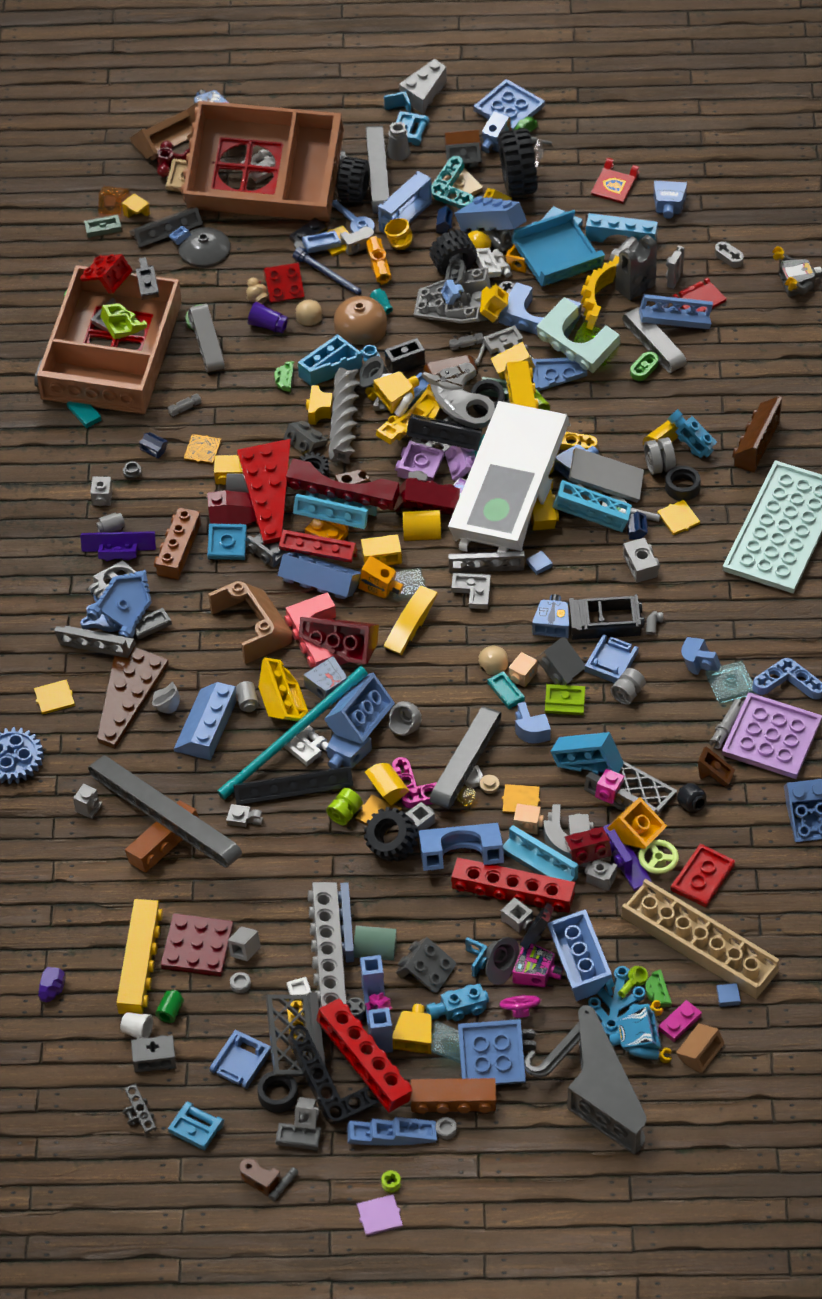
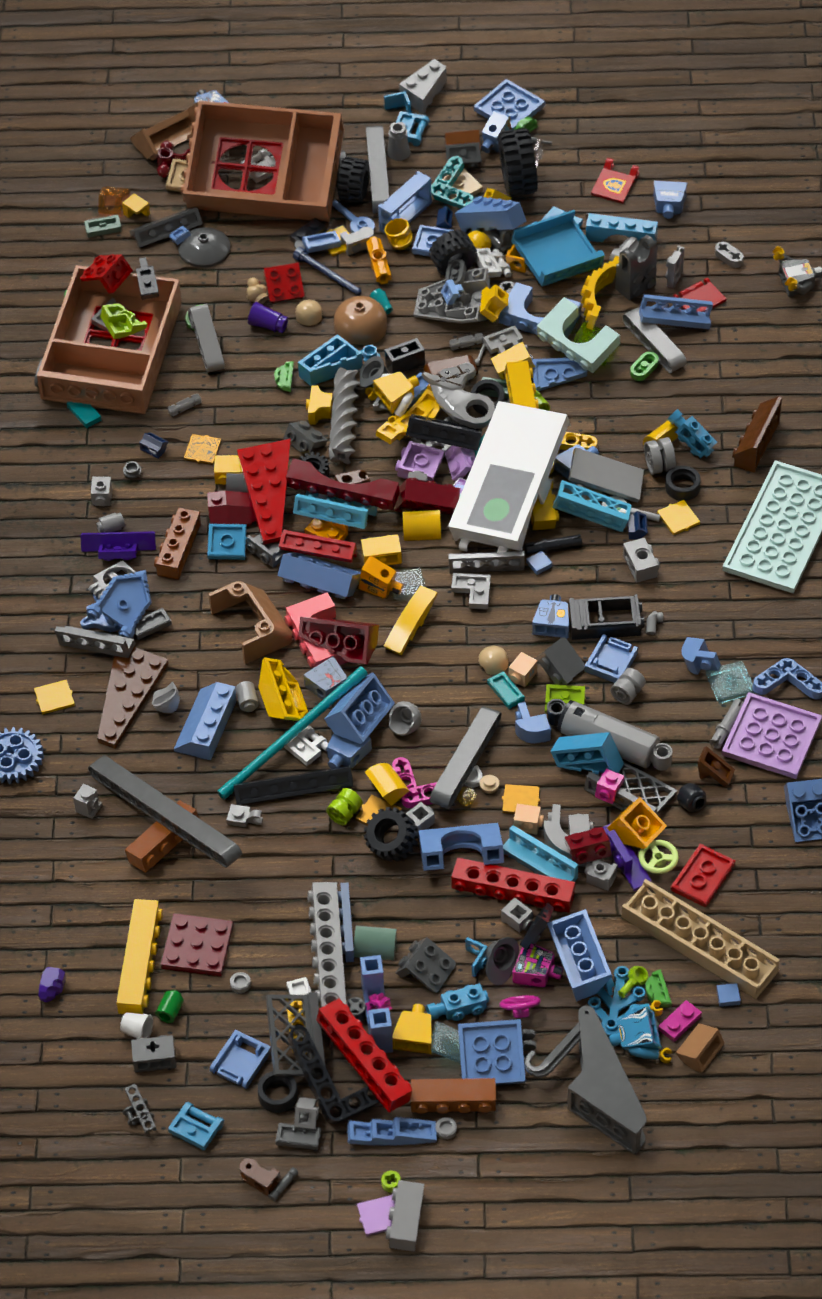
(244, 943): light grey brick -> none
(405, 1215): none -> light grey brick
(425, 238): none -> medium blue plate
(553, 544): none -> black pin
(632, 742): none -> light grey piece

